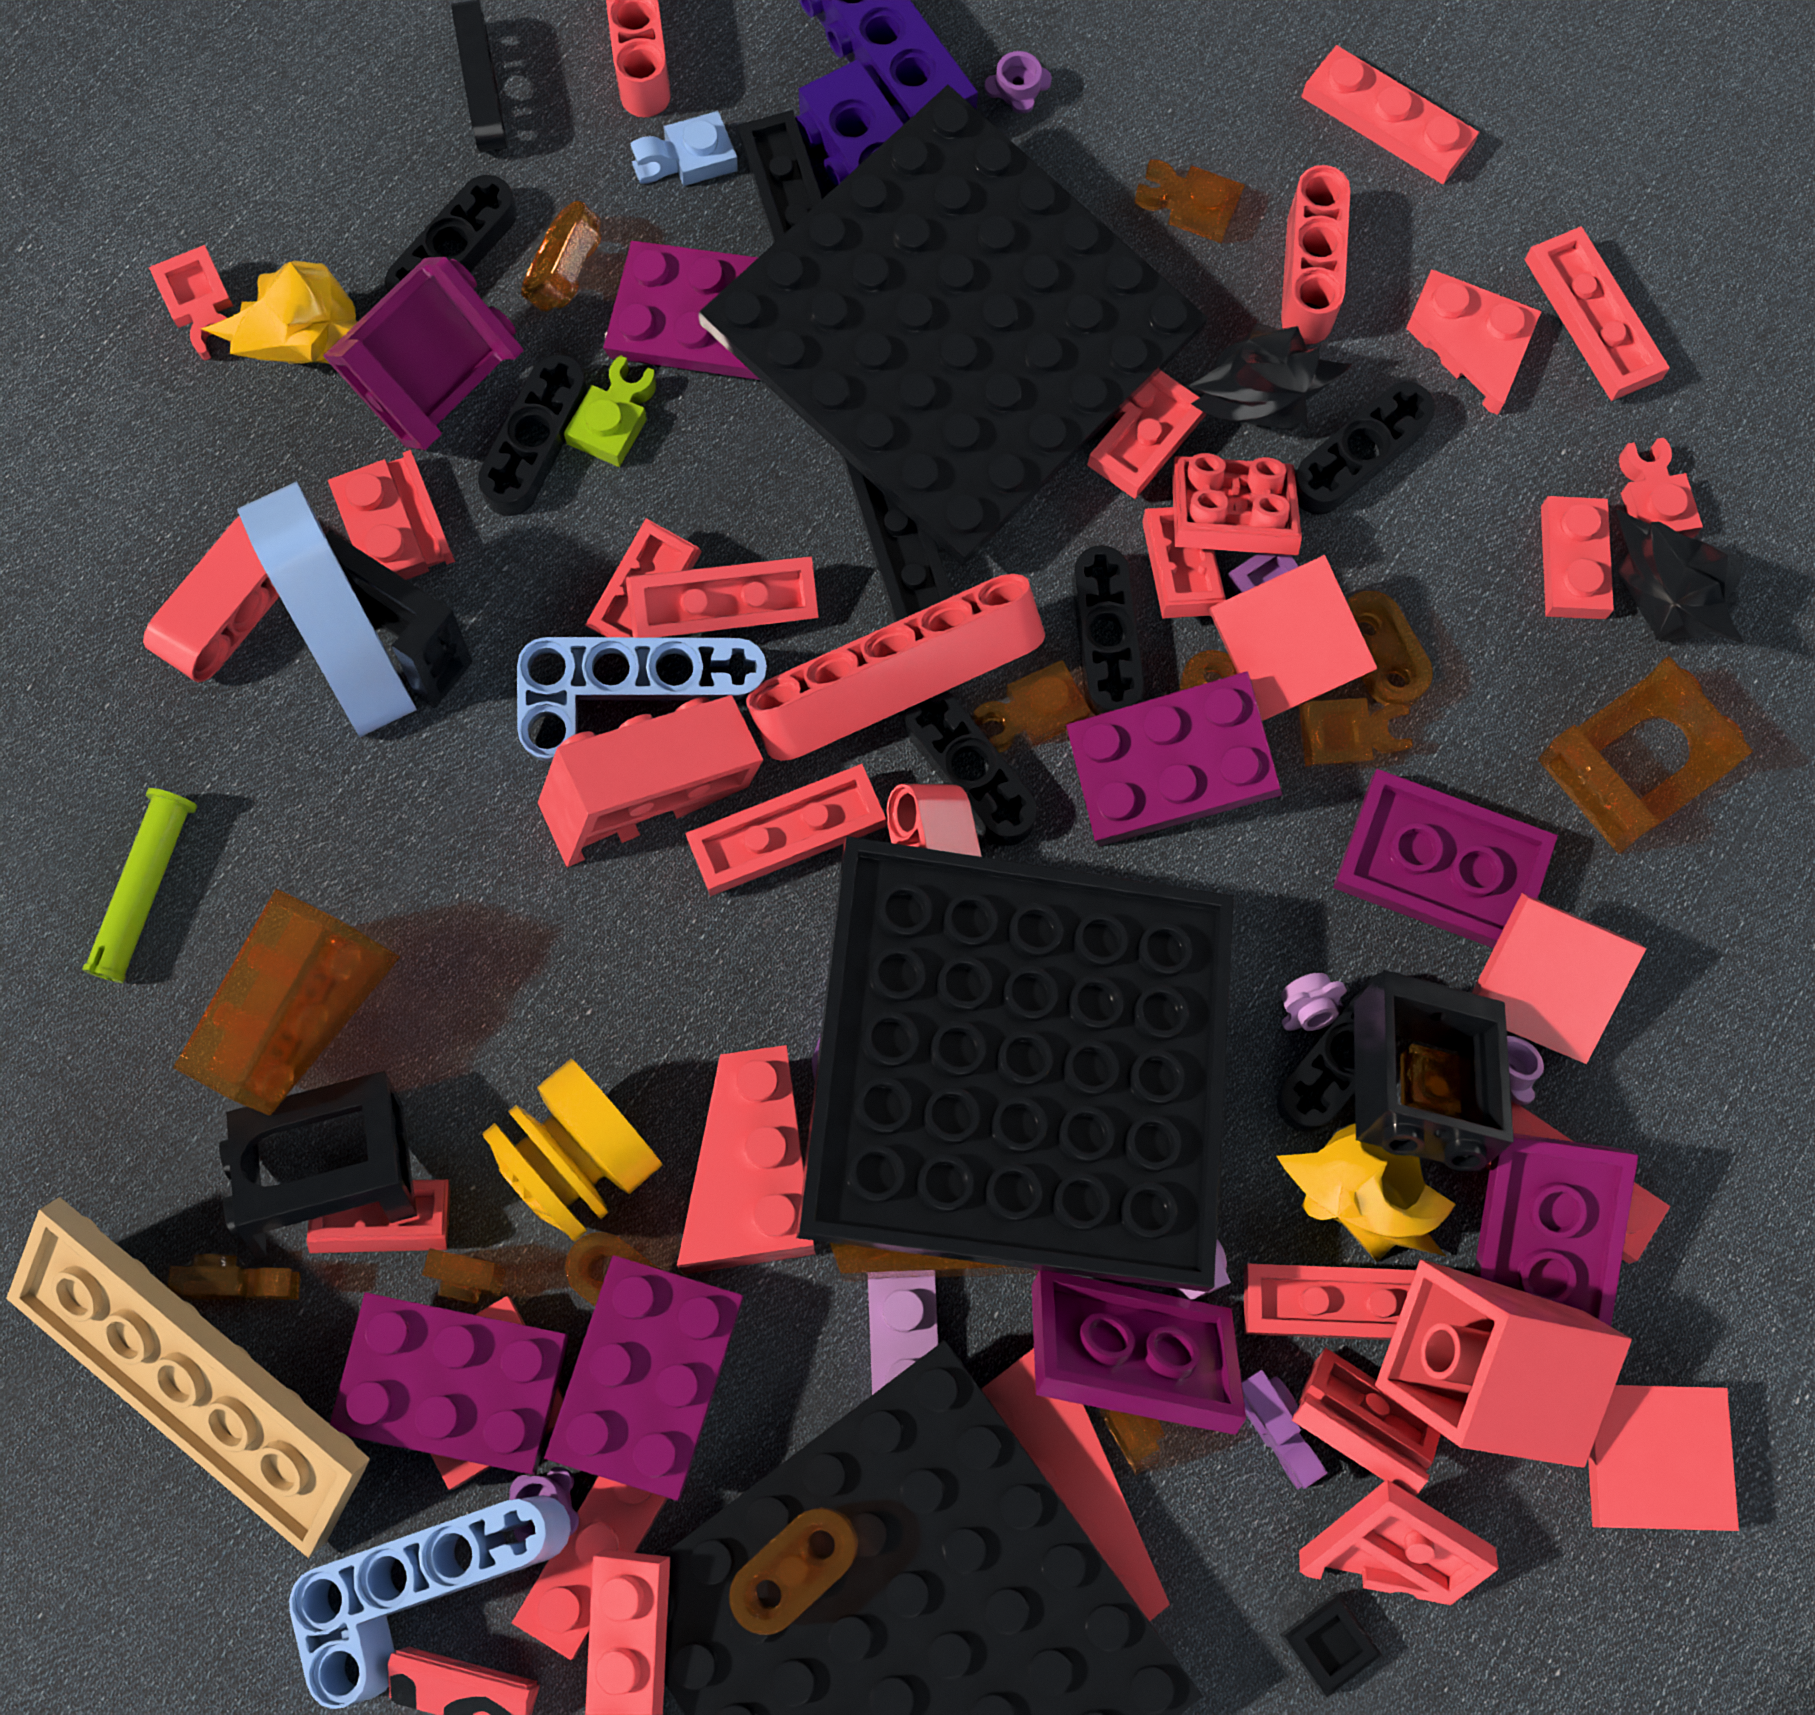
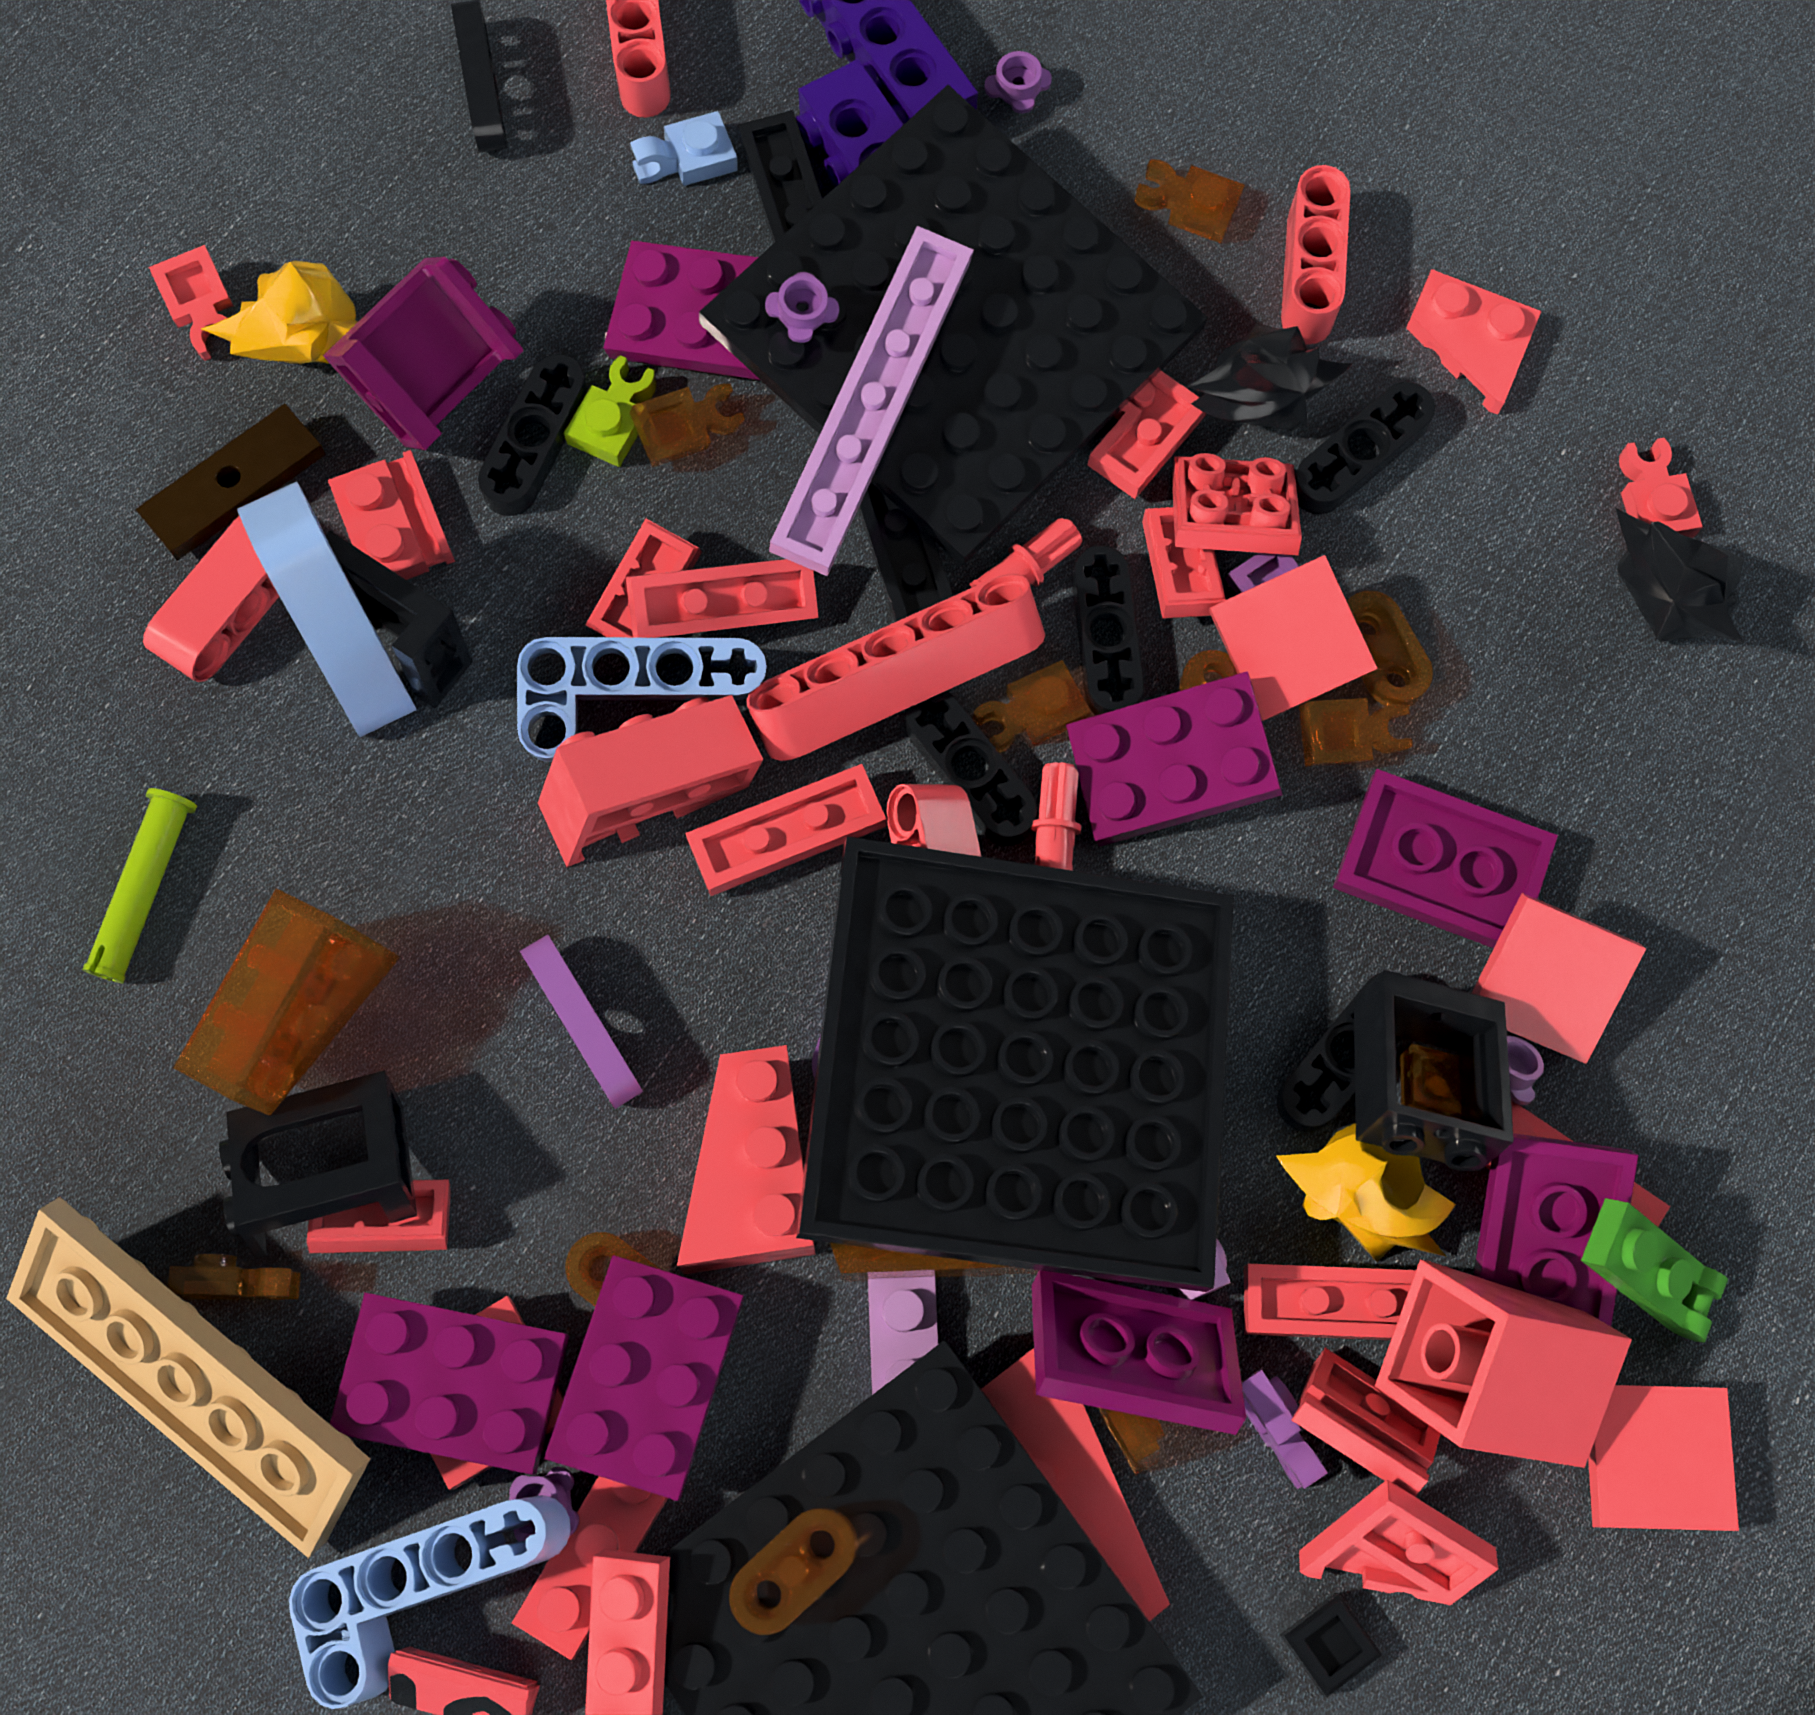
(201, 499): none -> dark brown tile
(458, 220): black beam -> none
(462, 1276): clear orange plate -> none
(565, 247): clear orange plate -> none
(571, 1150): yellow wheel -> none
(581, 1021): none -> medium lavender beam
(678, 427): none -> clear orange plate
(802, 289): none -> medium lavender plate
(871, 401): none -> lavender plate
(1038, 553): none -> coral axle
(1057, 814): none -> coral axle
(1312, 1002): lavender plate -> none
(1390, 114): coral plate -> none
(1577, 557): coral plate -> none
(1596, 313): coral plate -> none
(1602, 795): clear orange panel -> none
(1653, 1270): none -> bright green plate

